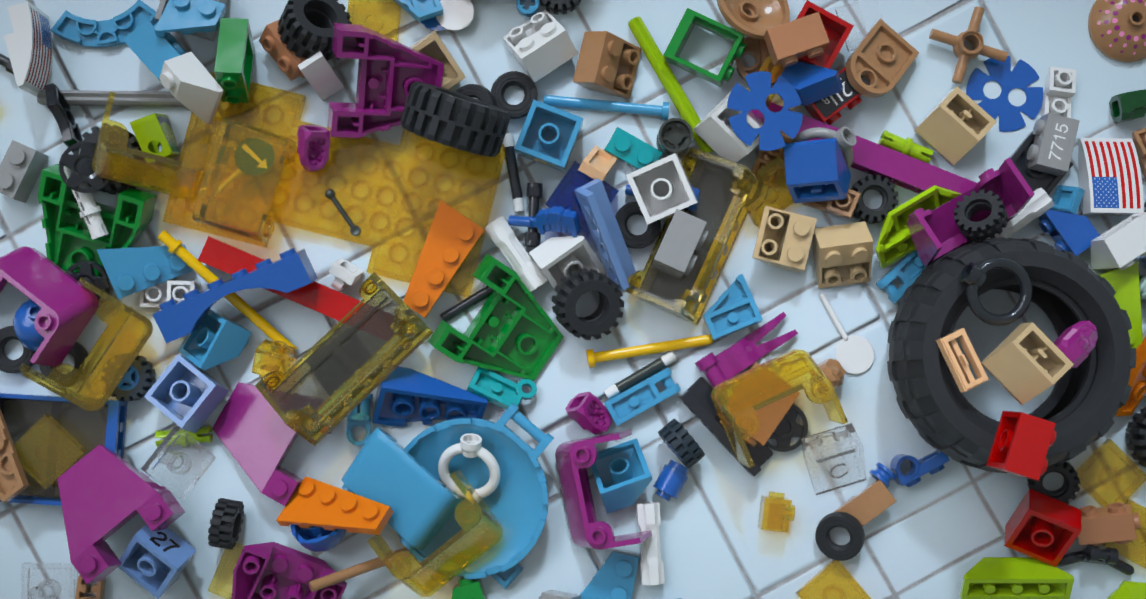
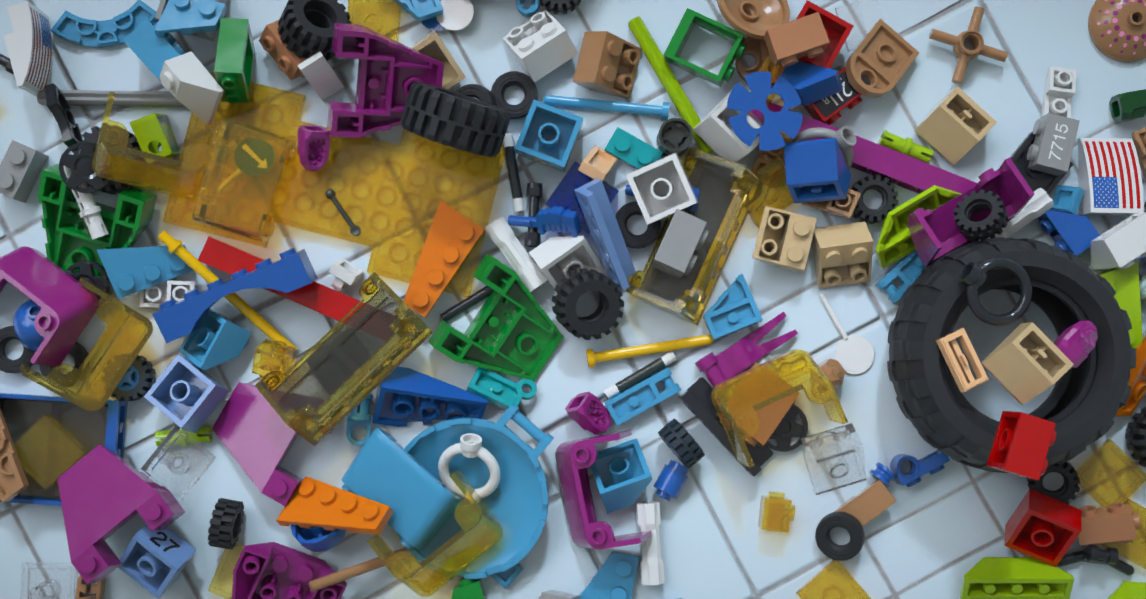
(1020, 77): blue piece -> none

